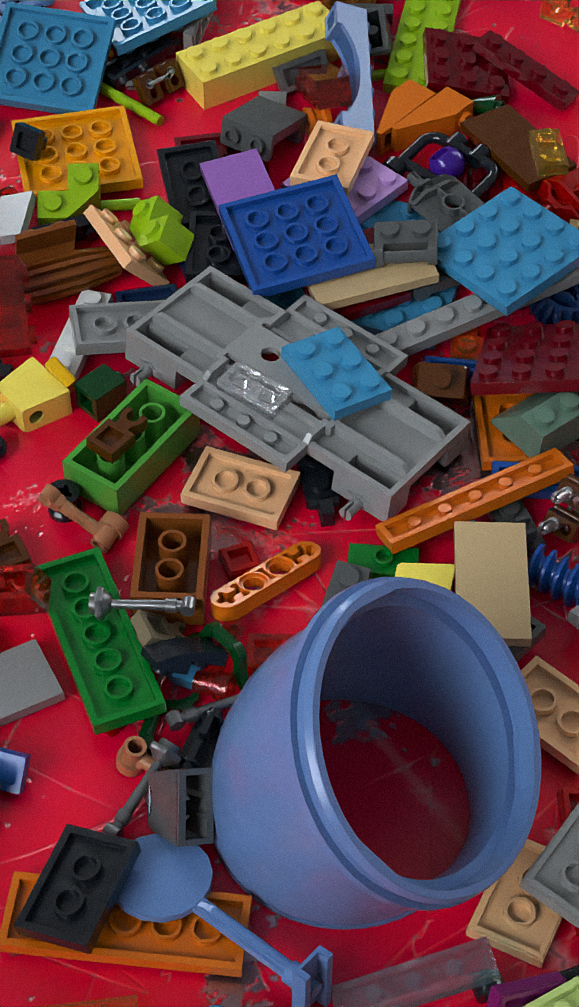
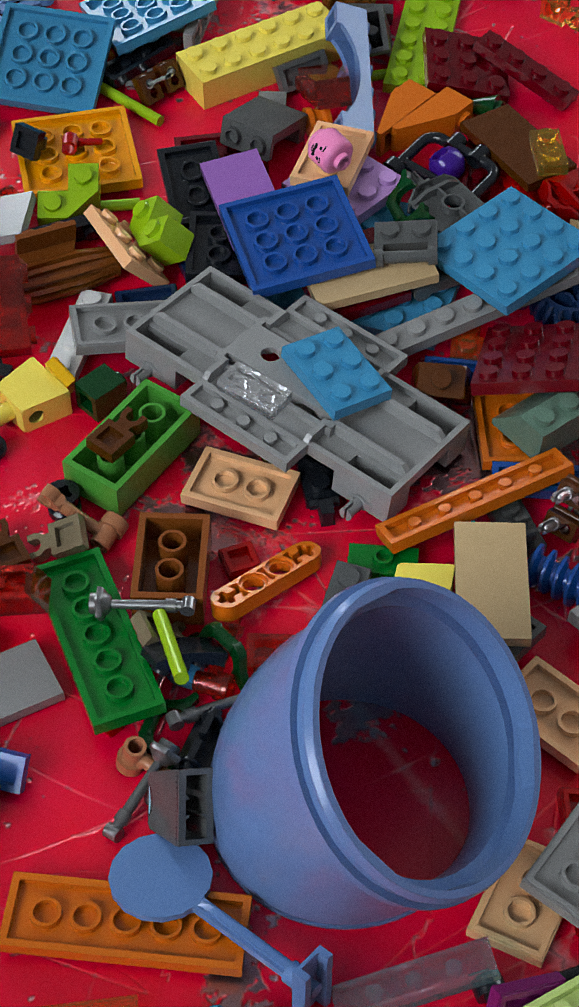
(64, 539): none -> dark tan plate
(72, 142): none -> red hand
(78, 888): black plate -> none
(170, 646): none -> lime bar
(330, 150): none -> bright pink head
(393, 201): none -> dark green helmet

